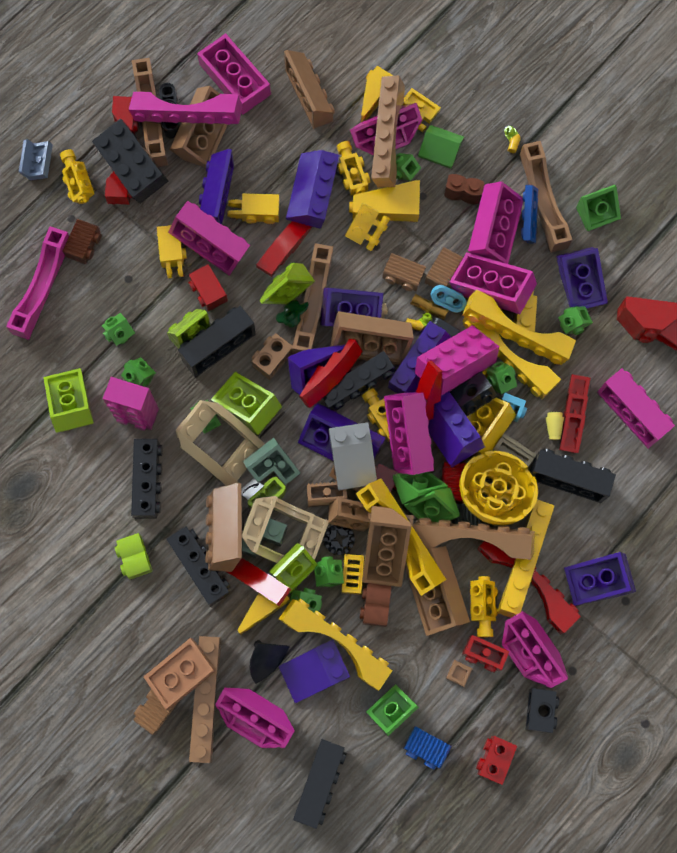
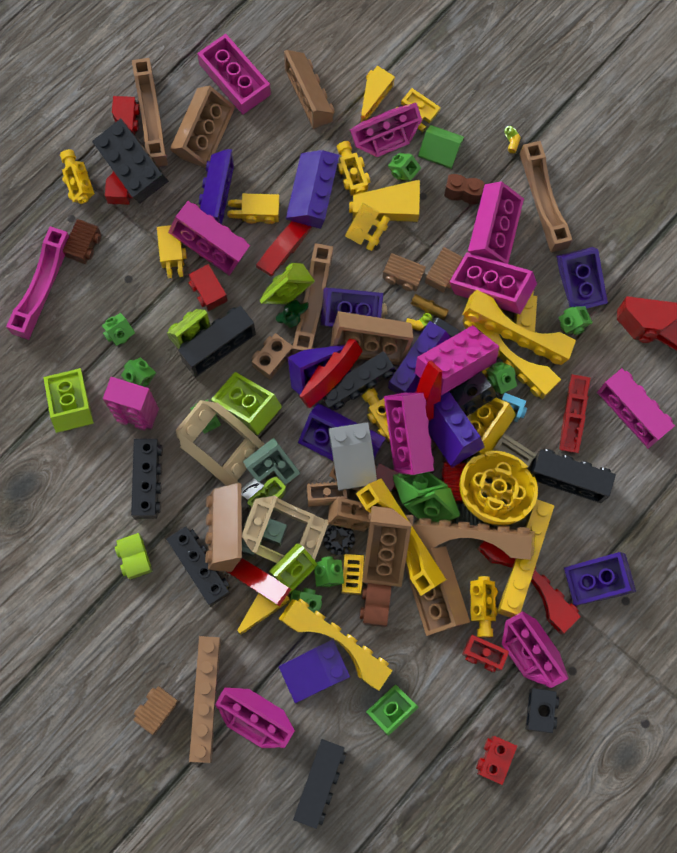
(35, 159): sand blue bracket -> none
(164, 89): black beam -> none
(179, 673): nougat plate -> none
(220, 109): dark pink arch -> none
(266, 659): black shield -> none
(384, 160): medium nougat arch -> none
(426, 747): blue brick -> none
(447, 298): medium azure plate -> none
(459, 673): medium nougat tile -> none
(529, 214): blue plate -> none
(554, 425): light yellow cone -> none
(599, 208): bright green slope -> none

